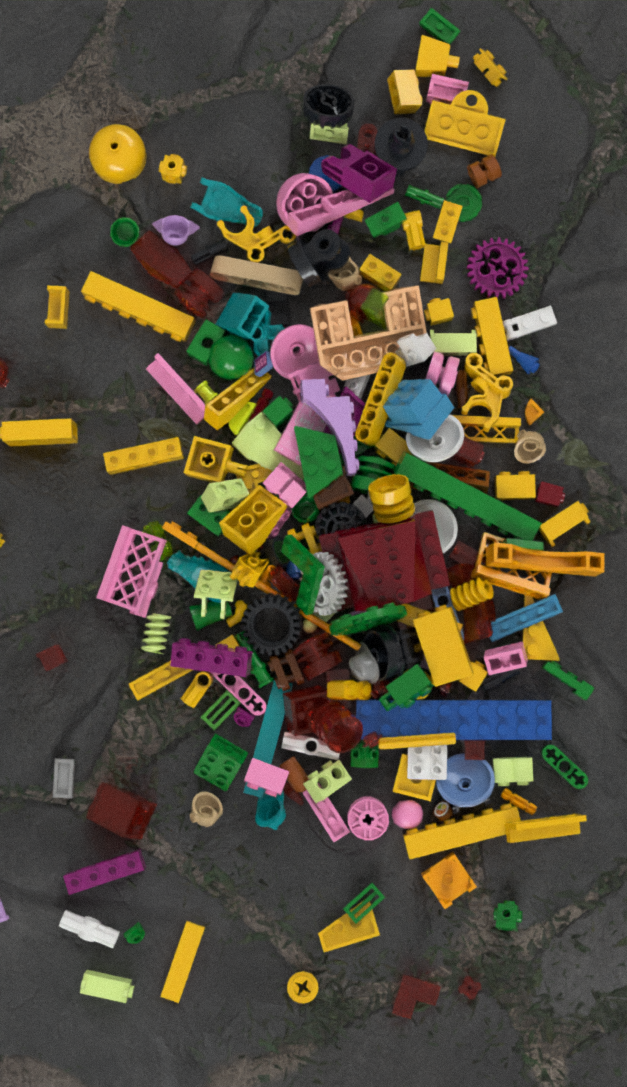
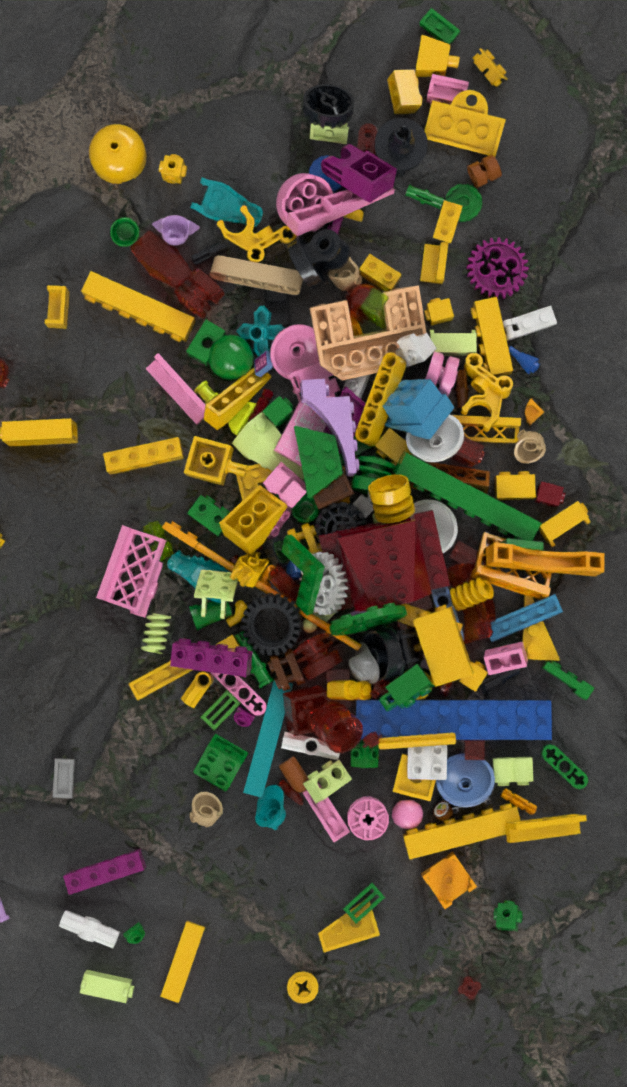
(52, 657): clear red panel -> none
(121, 811): clear red slope -> none
(224, 495): yellowish green brick -> none
(242, 315): teal brick -> none
(266, 777): bright pink hinge -> none
(386, 220): green brick -> none
(412, 990): clear red plate -> none
(413, 230): yellow piece -> none

